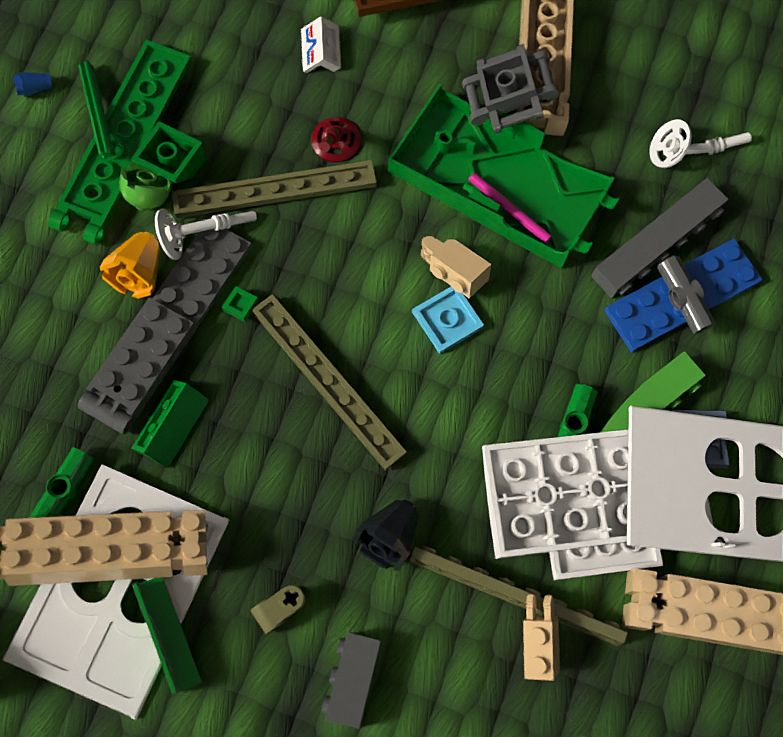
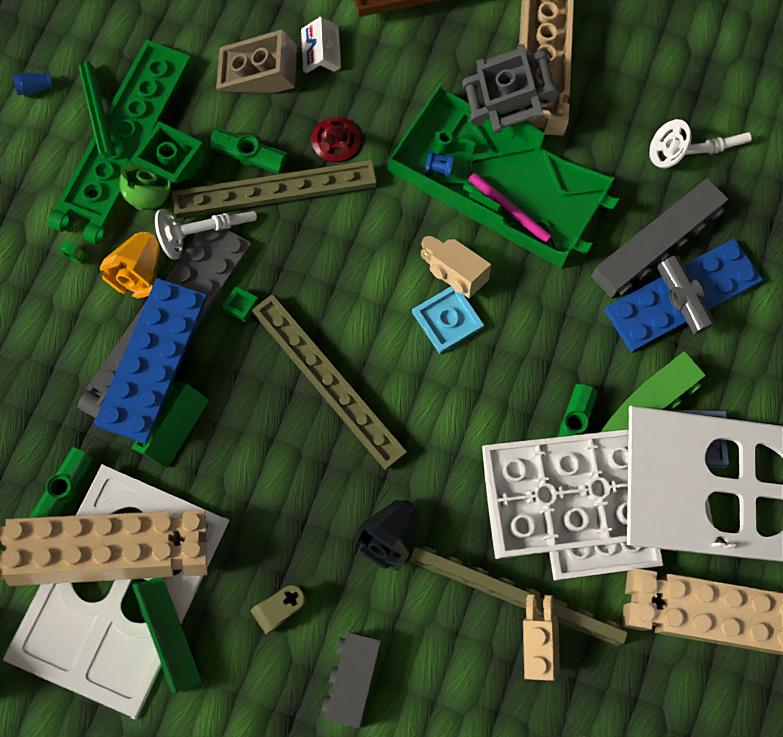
(72, 252): none -> green tile
(151, 361): none -> blue plate
(235, 145): none -> green piece
(258, 64): none -> dark tan slope
(439, 163): none -> blue bush

